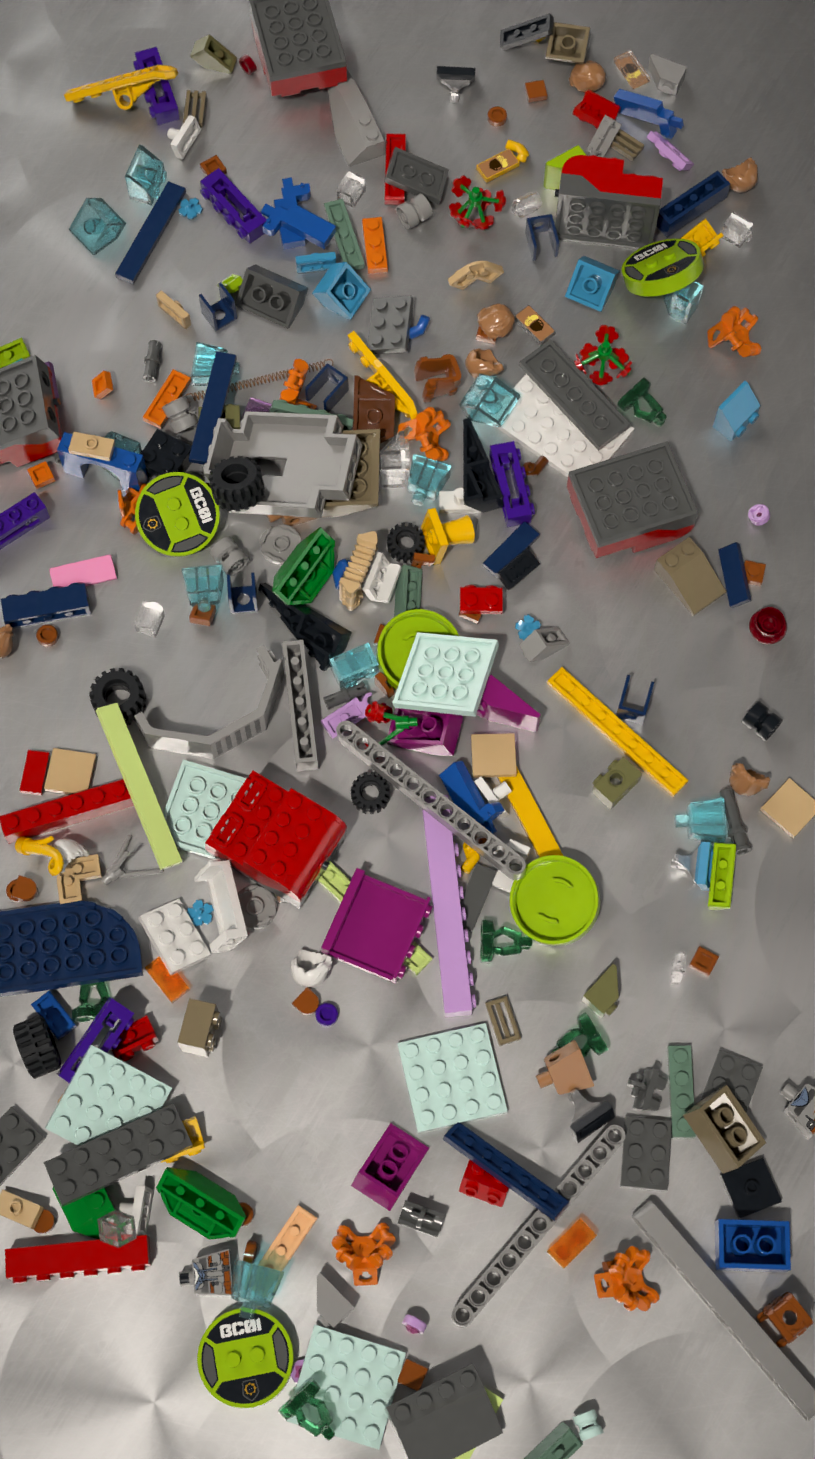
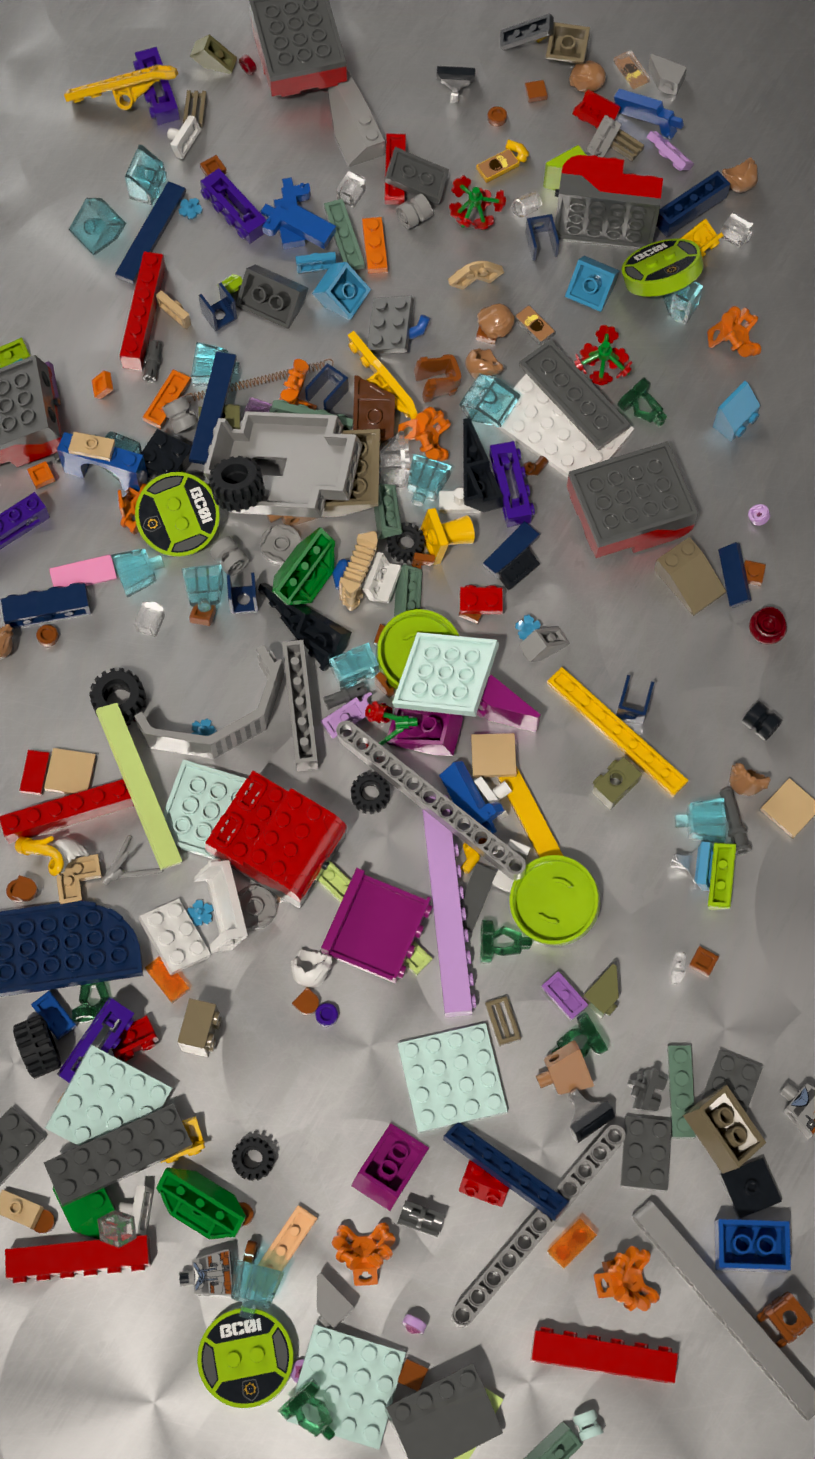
(136, 570): none -> clear light blue torso
(142, 311): none -> red brick
(204, 728): none -> dark azure plant
(246, 1146): none -> black tyre
(387, 513): none -> sand green slope
(564, 996): none -> medium lavender plate
(604, 1357): none -> red brick

